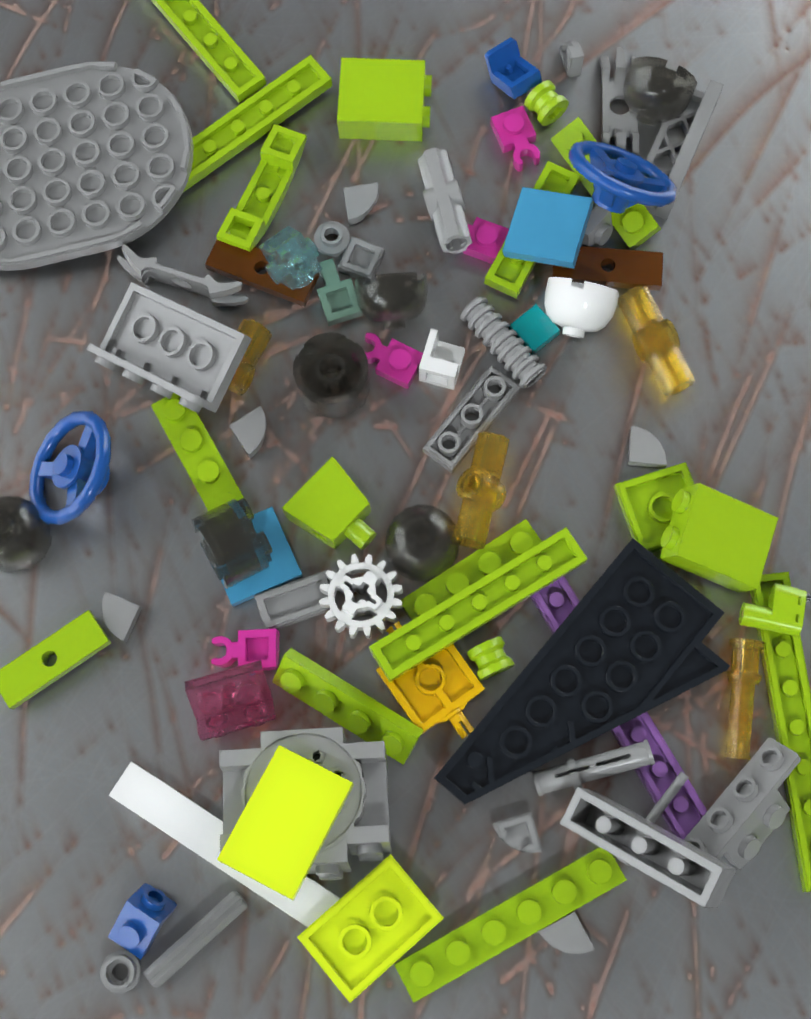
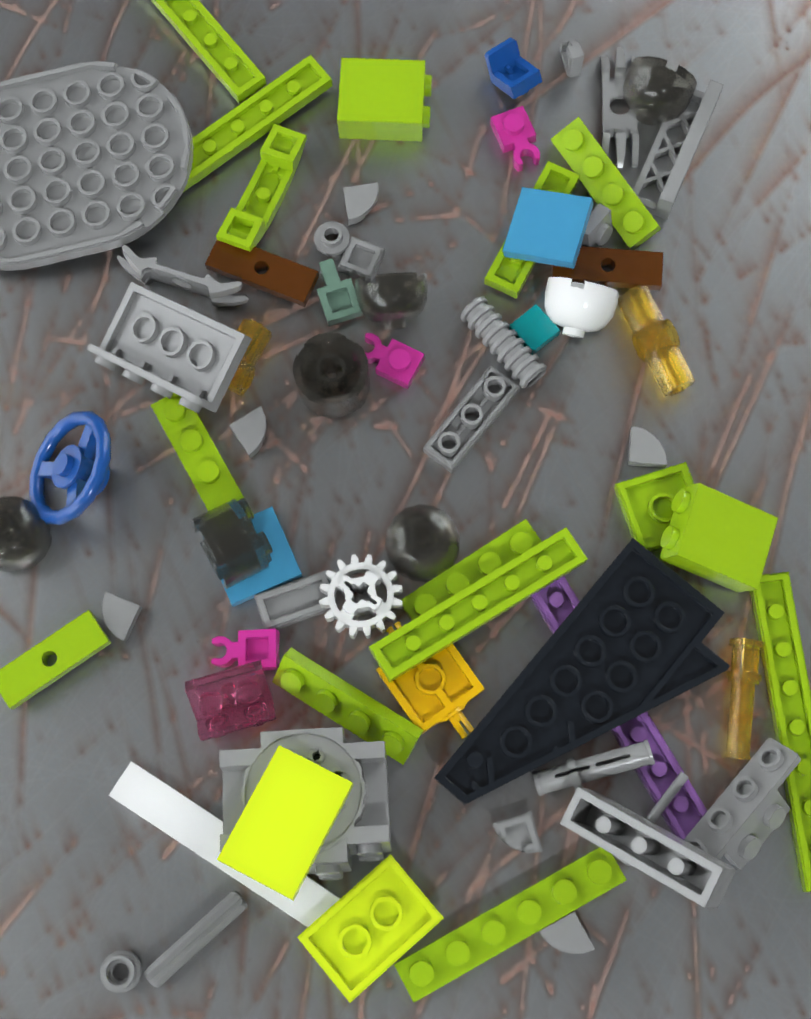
(141, 920): blue bracket -> none
(291, 258): clear light blue brick -> none
(331, 508): lime torso -> none
(440, 362): white panel -> none
(444, 201): light grey piece -> none
(481, 490): clear yellow piece -> none
(486, 240): dark pink plate -> none
(490, 658): lime wheel -> none
(546, 103): lime wheel -> none
(620, 177): blue piece -> none
(783, 612): lime piece -> none

